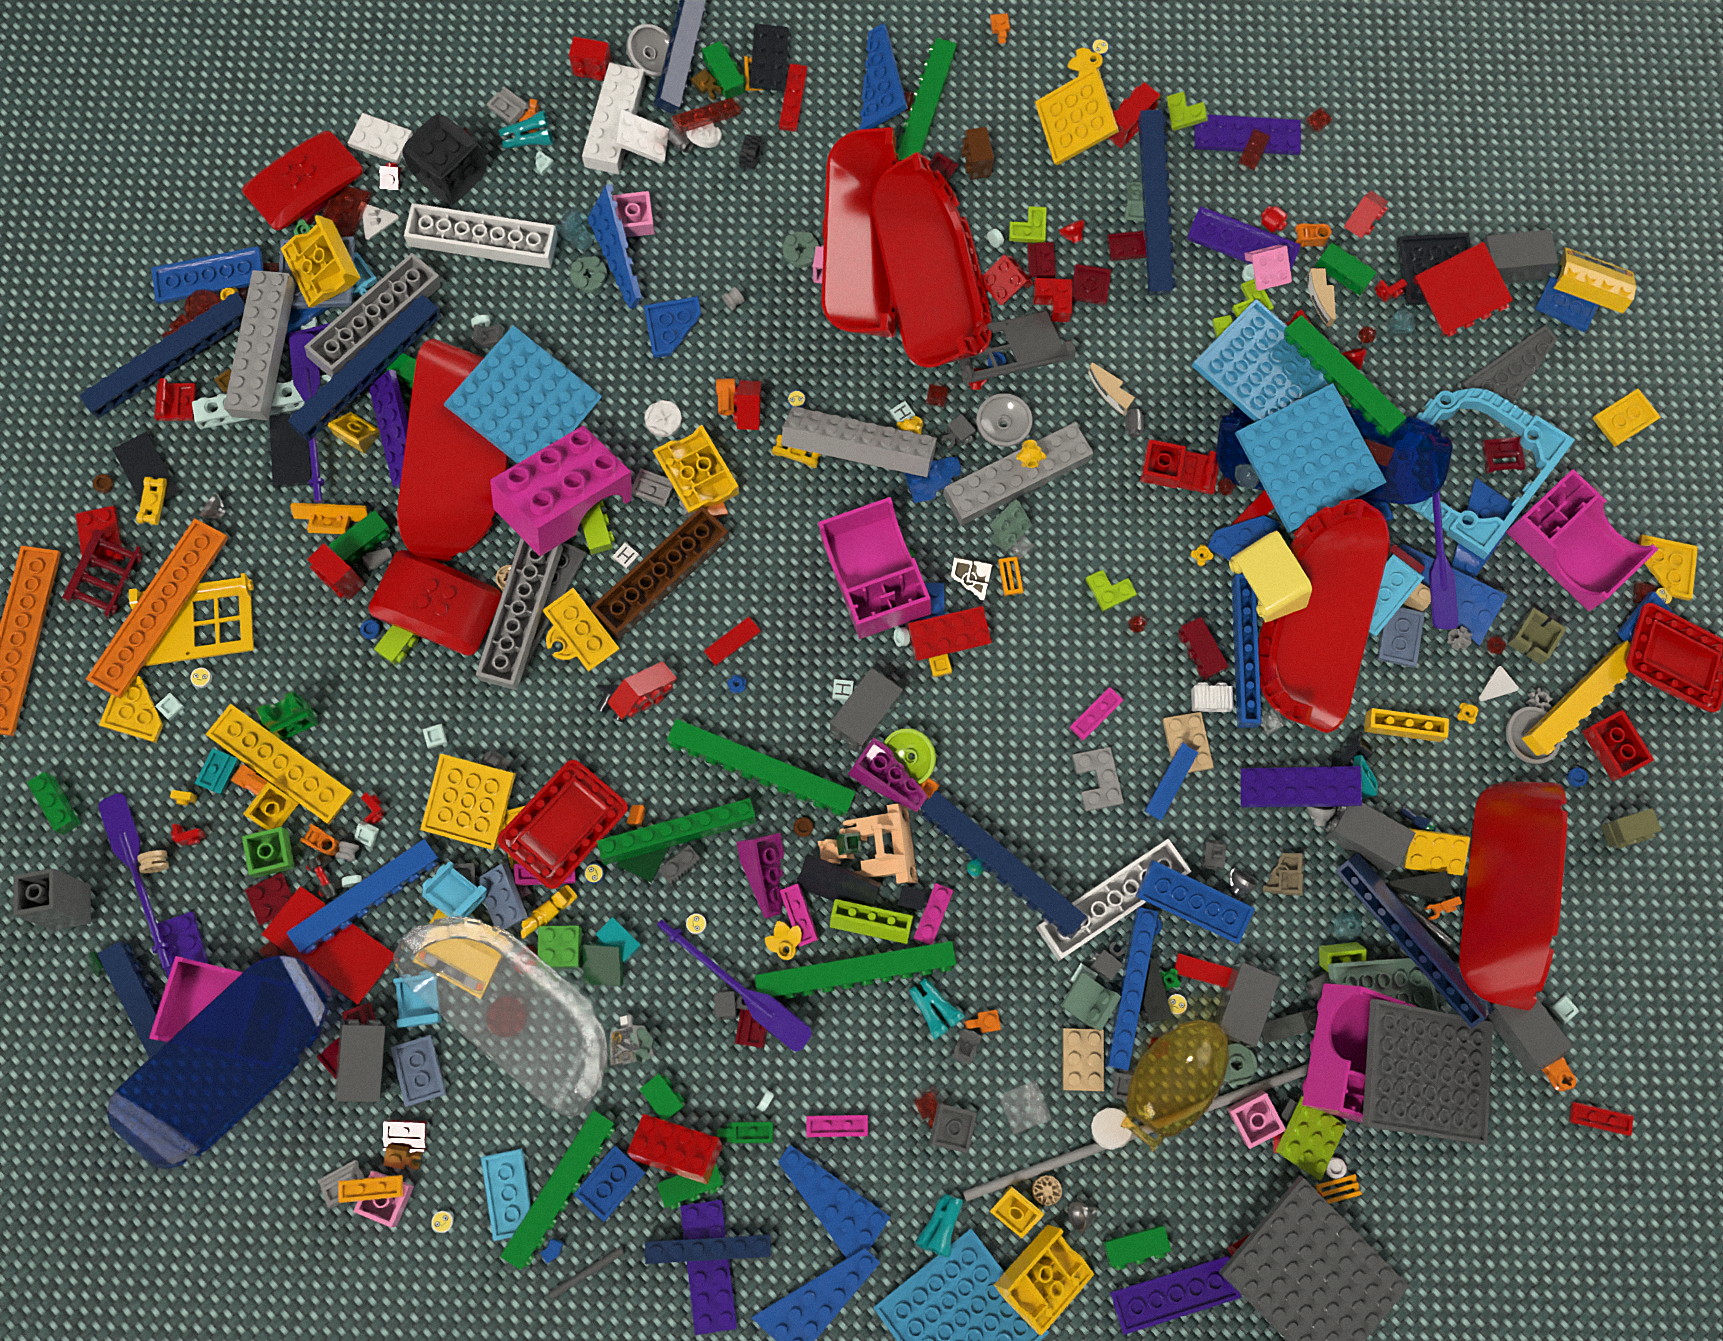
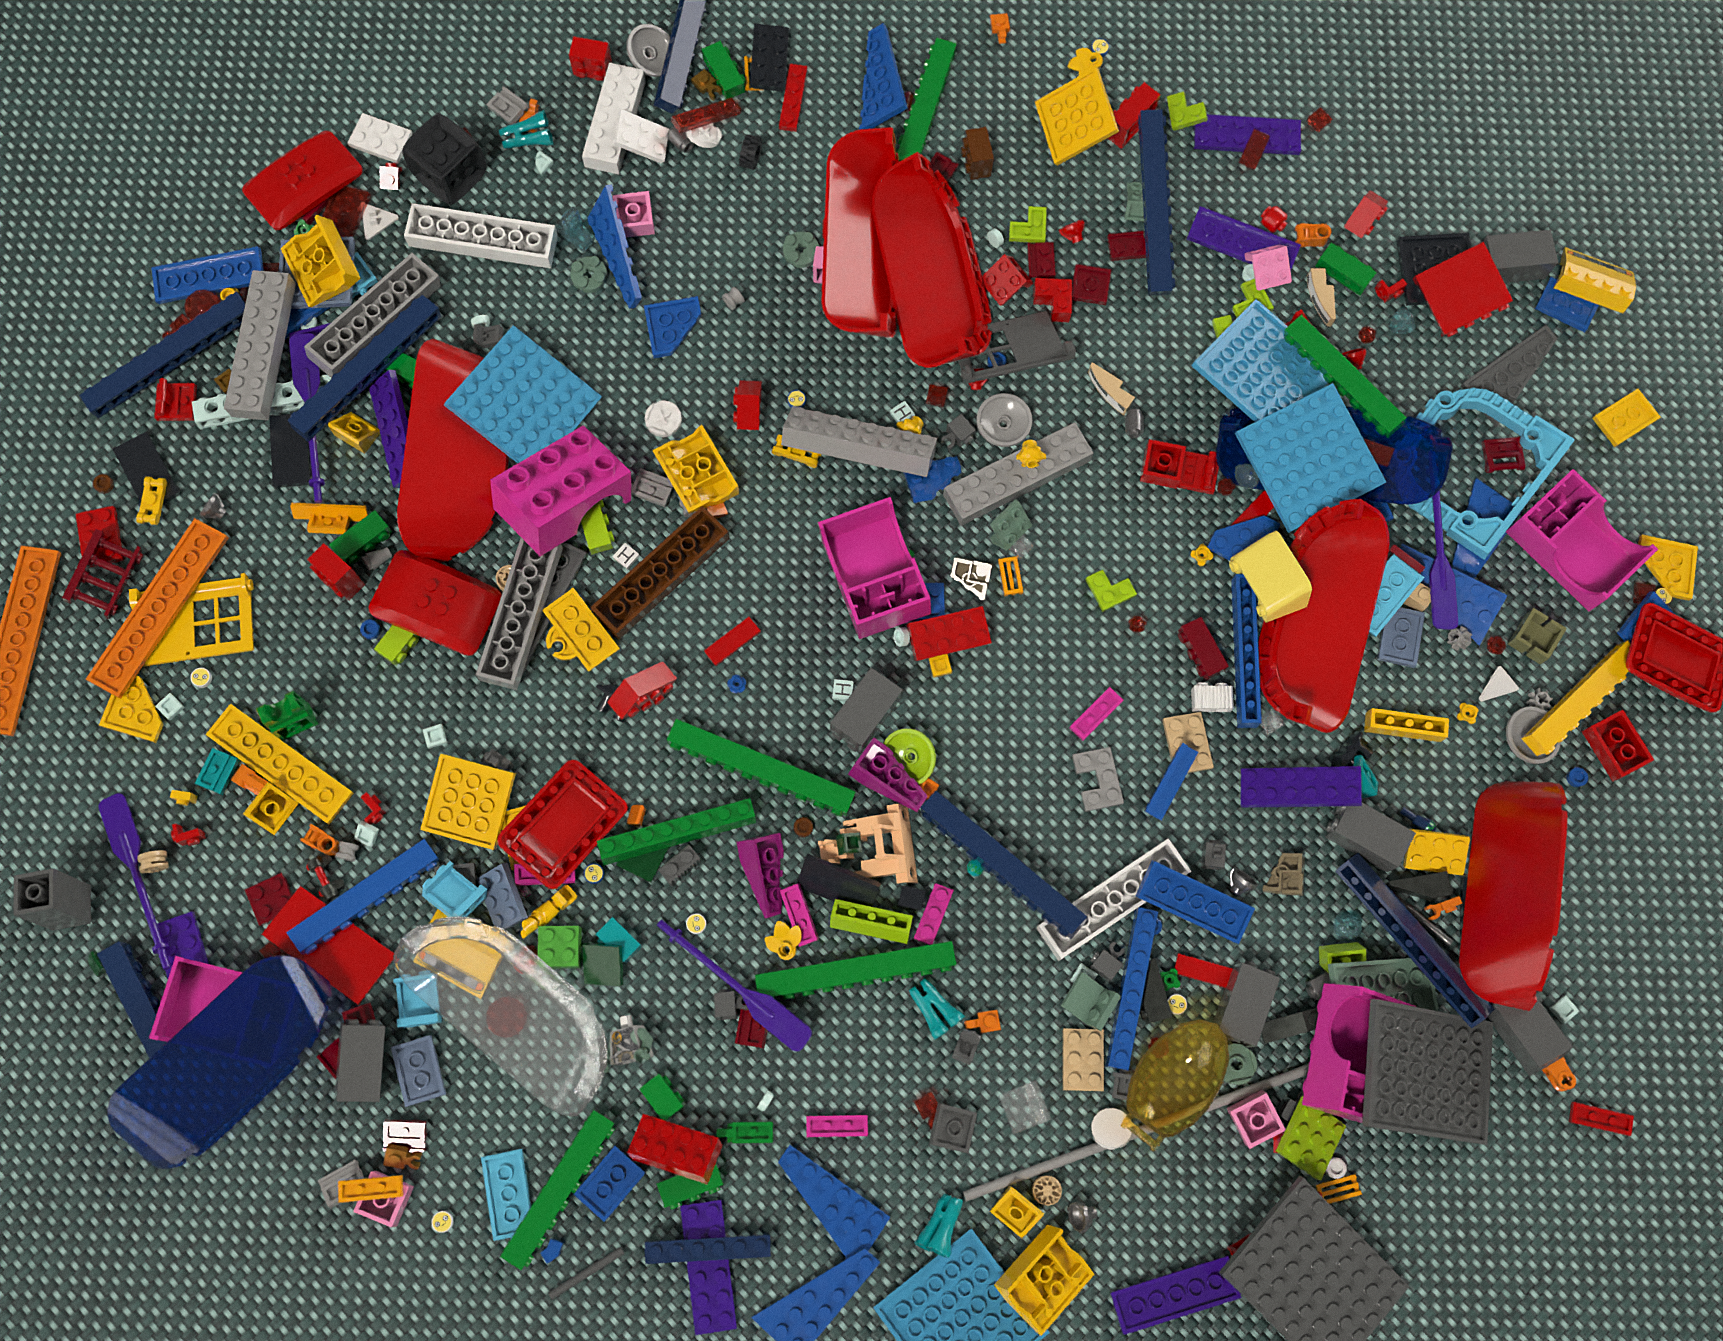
(53, 803): green brick -> none
(268, 852): bright green brick -> none
(351, 881): light aqua tile -> none
(725, 390): orange piece -> none
(1136, 1247): green brick -> none
(1321, 814): light grey piece -> none
(1631, 829): olive piece -> none

